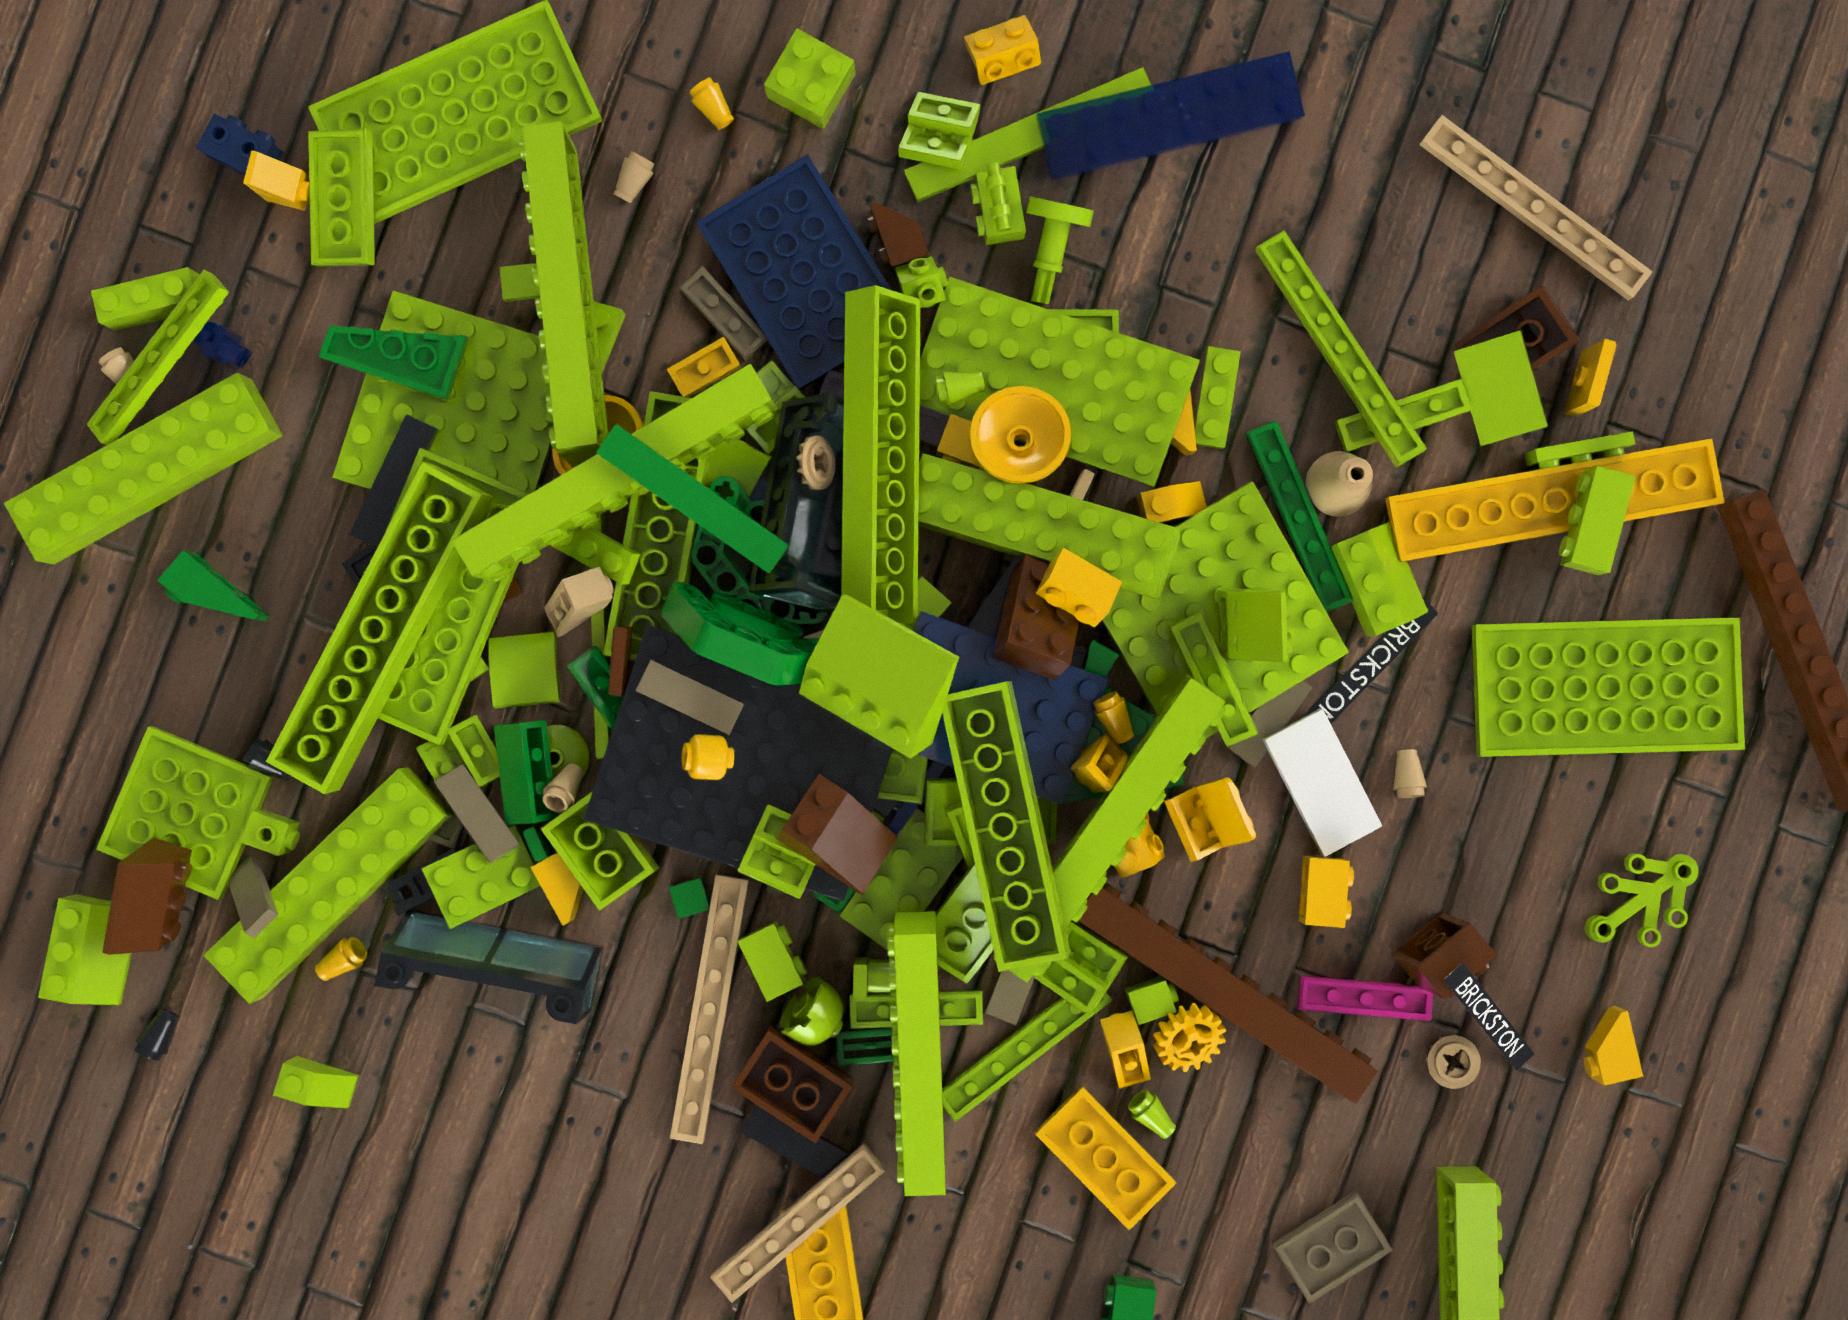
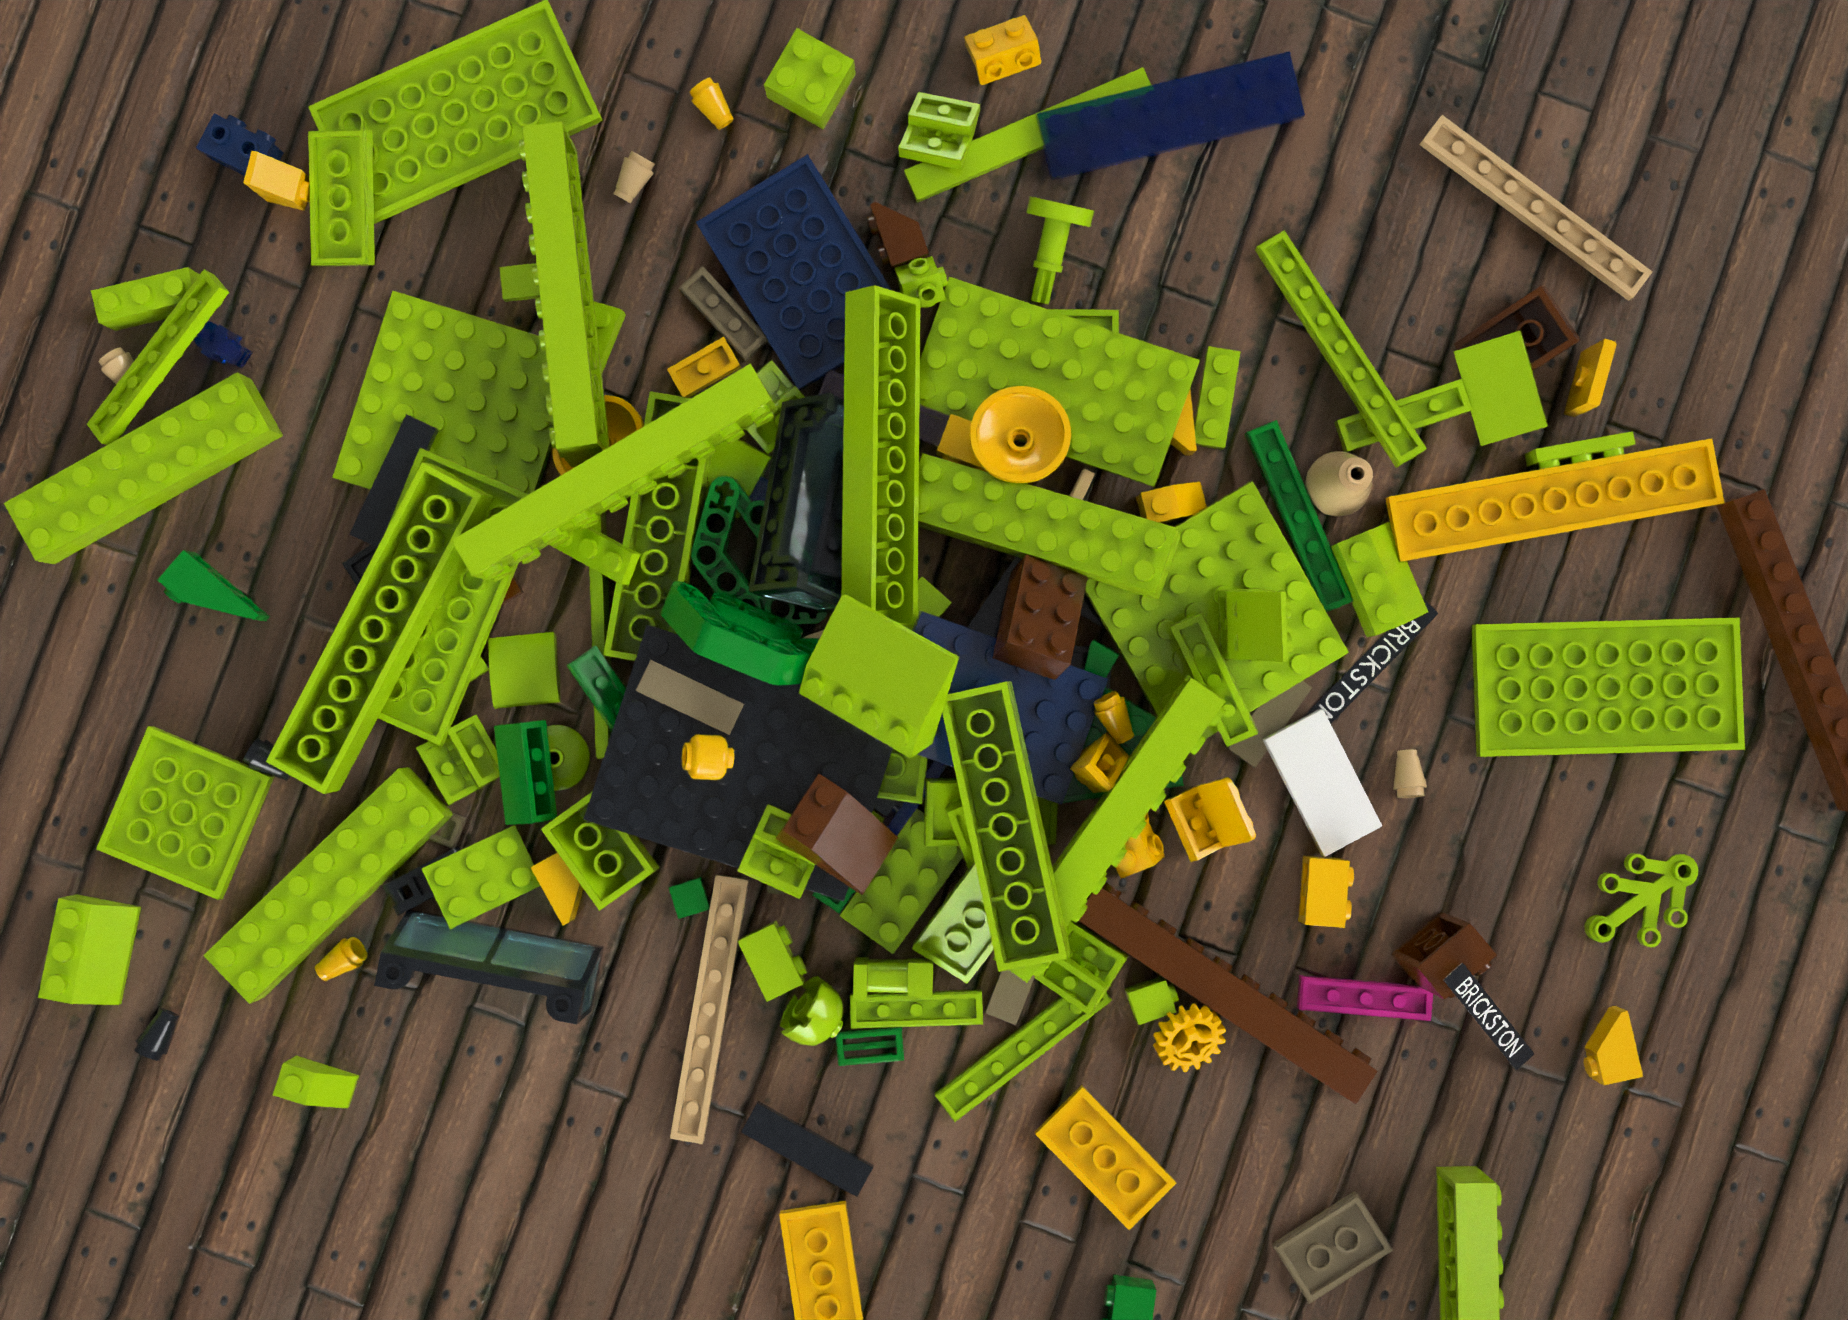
(147, 898): reddish brown slope -> none
(252, 896): dark tan tile -> none
(271, 832): lime brick -> none
(409, 359): green wing -> none
(476, 814): dark tan tile -> none
(537, 843): green tile -> none
(563, 789): tan cone -> none
(578, 600): tan slope -> none
(620, 660): reddish brown tile -> none
(692, 498): green tile -> none
(793, 1084): reddish brown brick -> none
(797, 1222): tan tile -> none
(824, 462): tan gear -> none
(916, 1053): lime brick -> none
(958, 385): lime cone -> none
(998, 204): lime brick -> none
(1078, 588): yellow brick -> none
(1125, 1049): yellow slope -> none
(1149, 1111): lime cone -> none
(1467, 1056): tan gear -> none
(1596, 520): lime brick -> none

